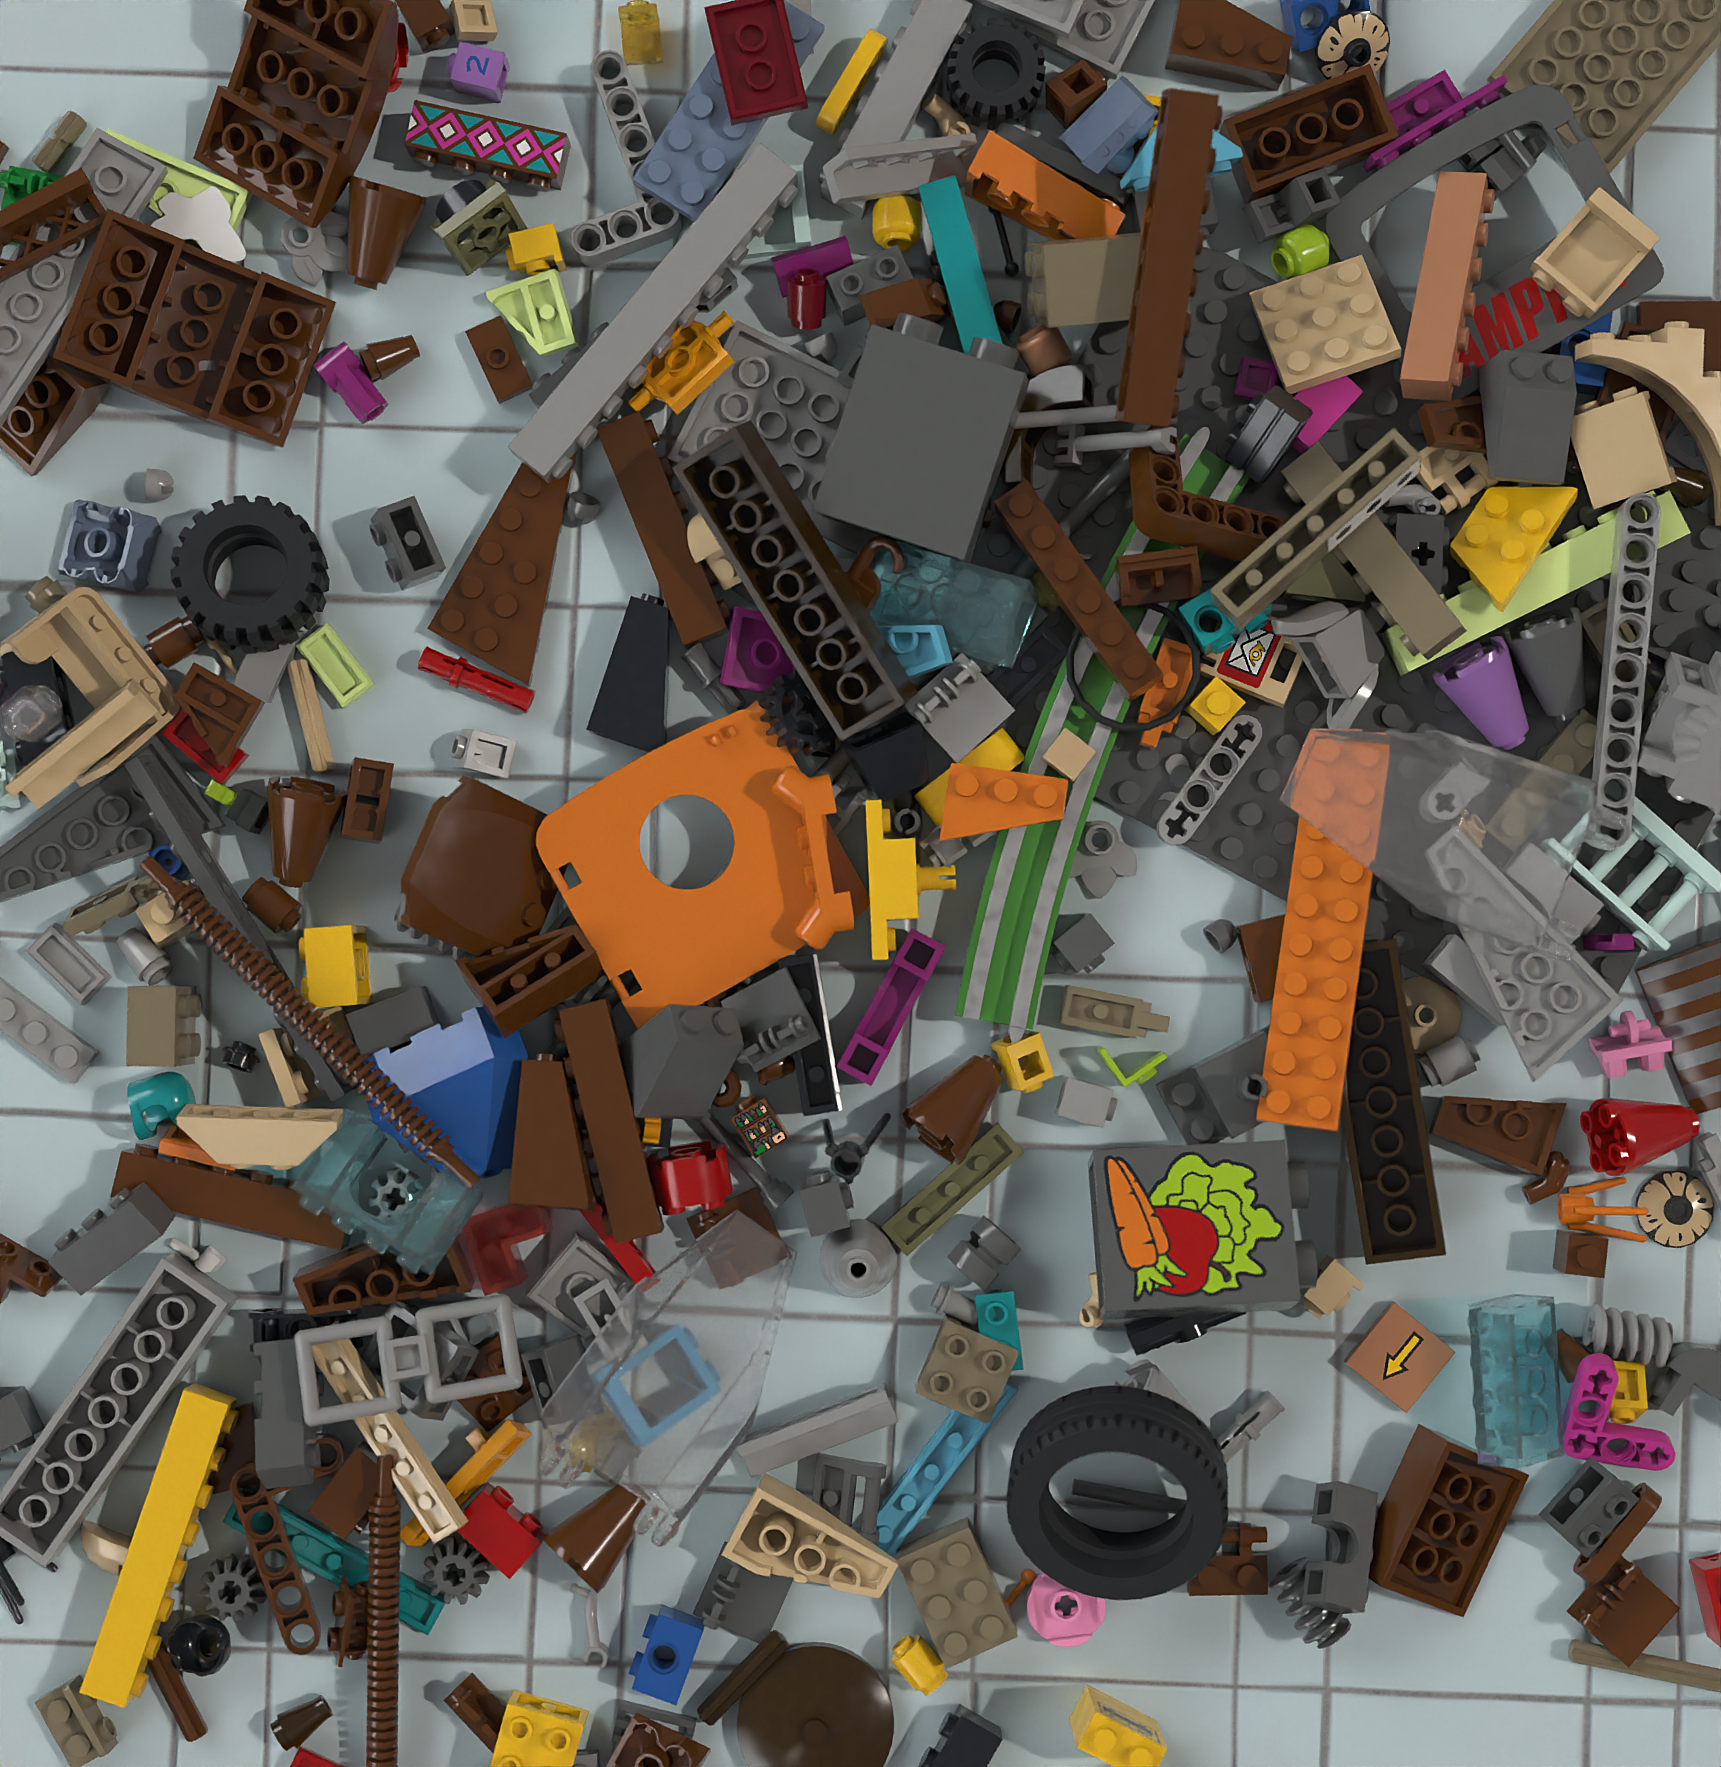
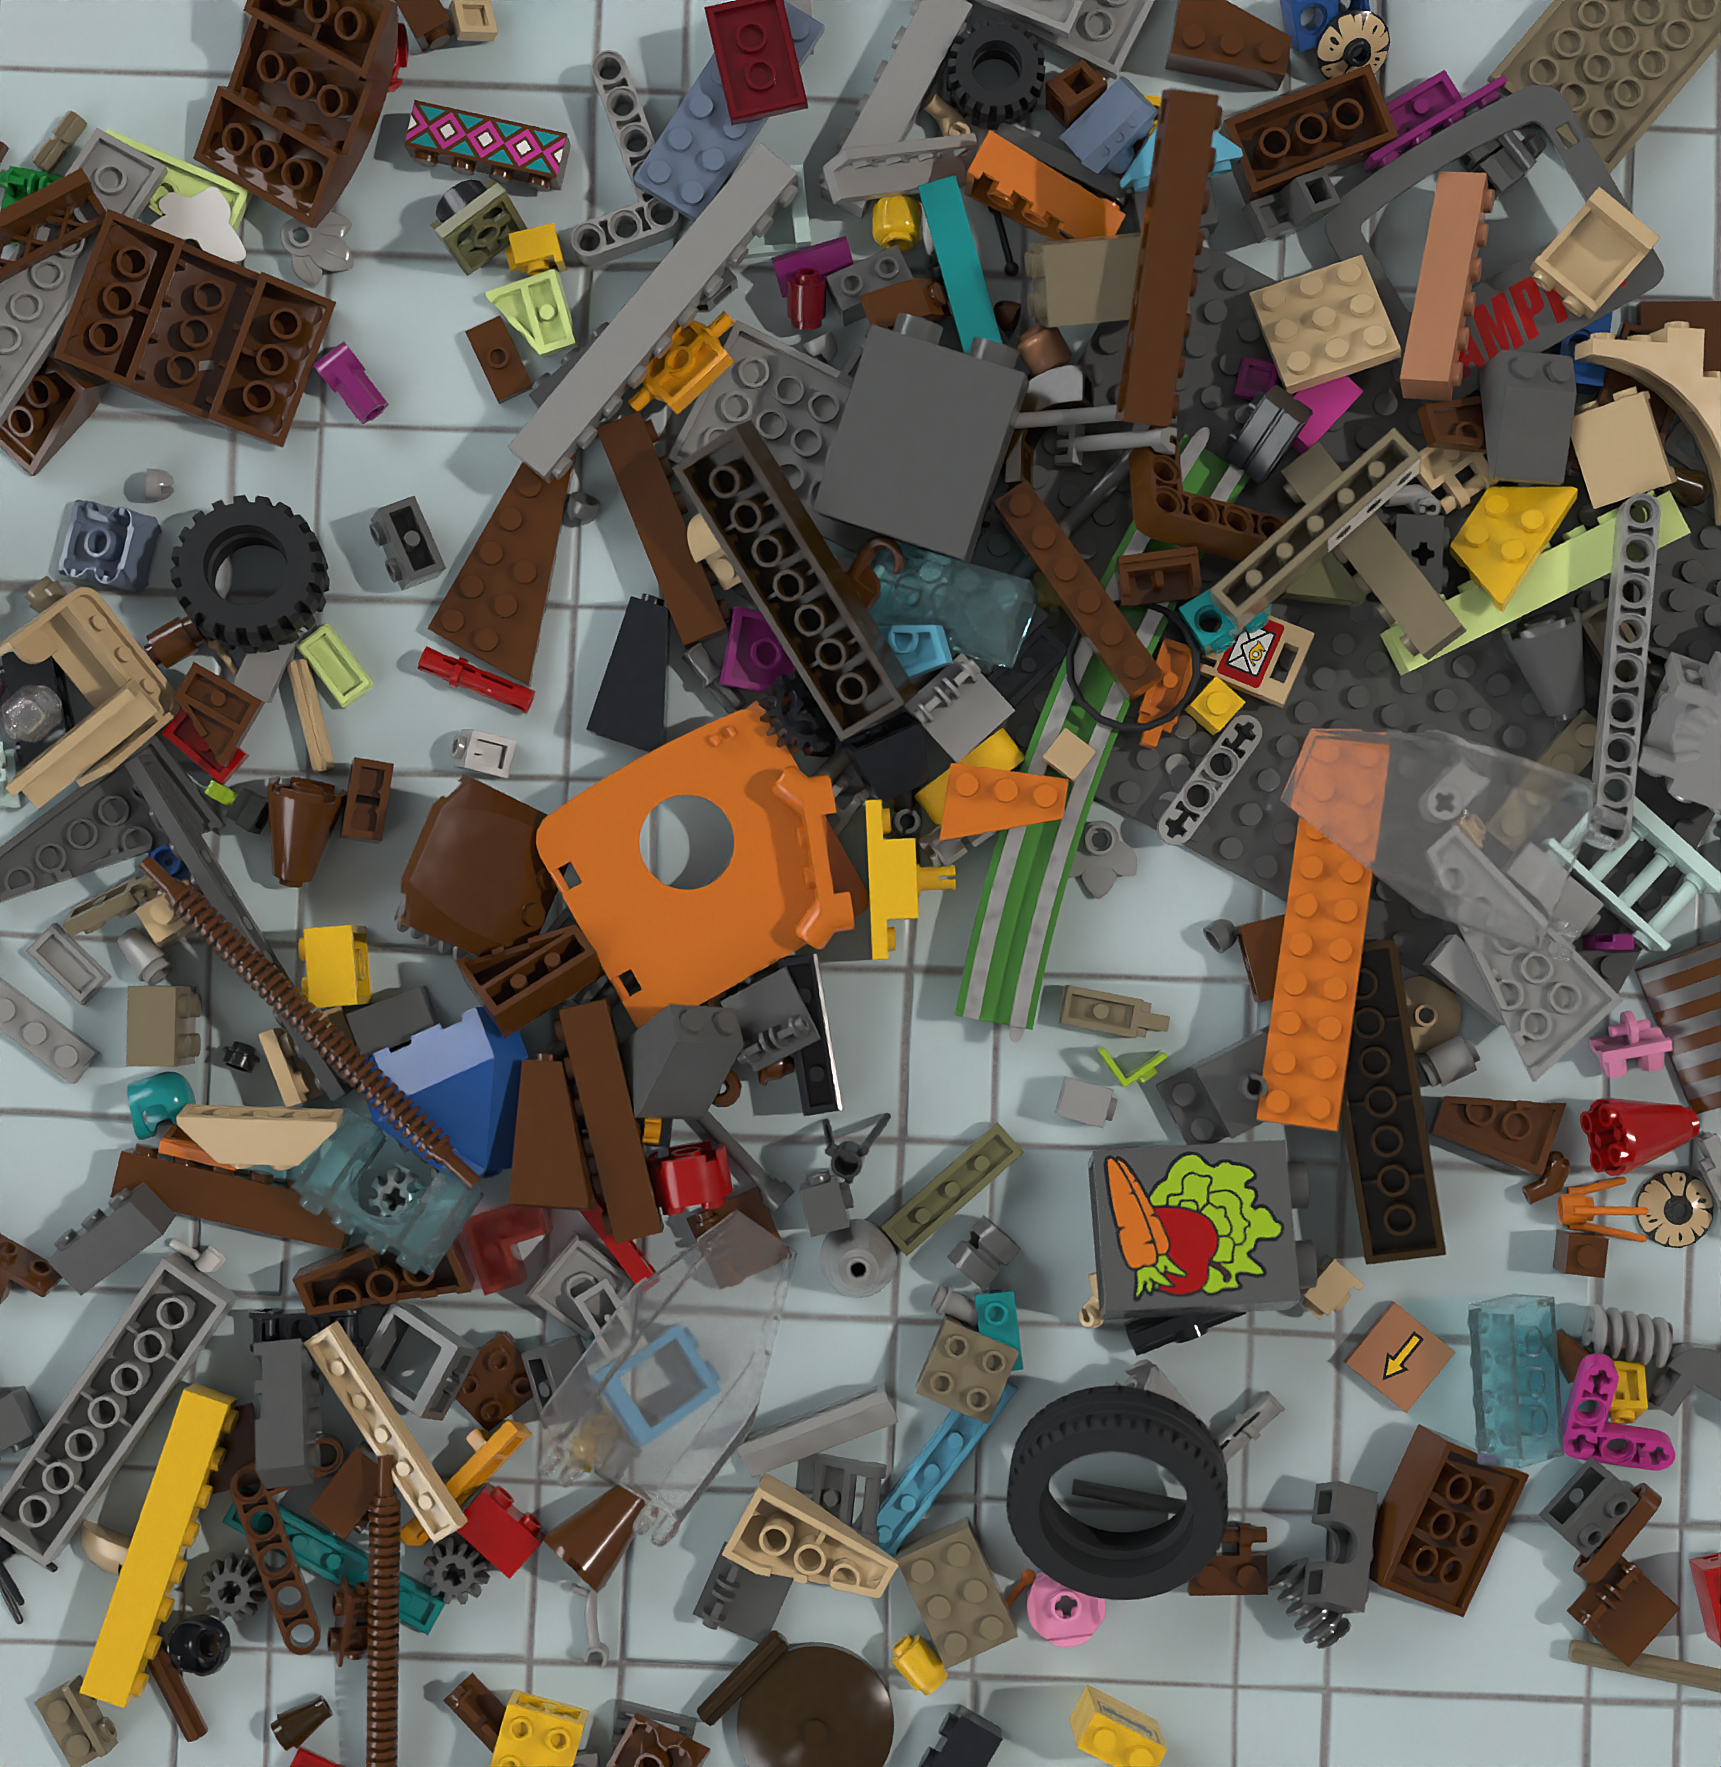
(272, 905): reddish brown brick -> none
(378, 229): reddish brown cone -> none
(388, 356): reddish brown cone -> none
(407, 1360): light grey bar -> none
(477, 1328): light grey plate -> none
(478, 71): medium lavender brick -> none
(640, 33): clear yellow bracket -> none
(660, 1677): blue brick -> none
(759, 1125): brick -> none
(851, 82): yellow beam -> none
(890, 1006): magenta arch -> none
(955, 1108): reddish brown cone -> none
(1035, 1064): yellow brick -> none
(1082, 945): dark grey brick -> none
(1300, 251): lime head -> none
(1339, 652): light grey torso -> none
(1486, 691): medium lavender cone -> none

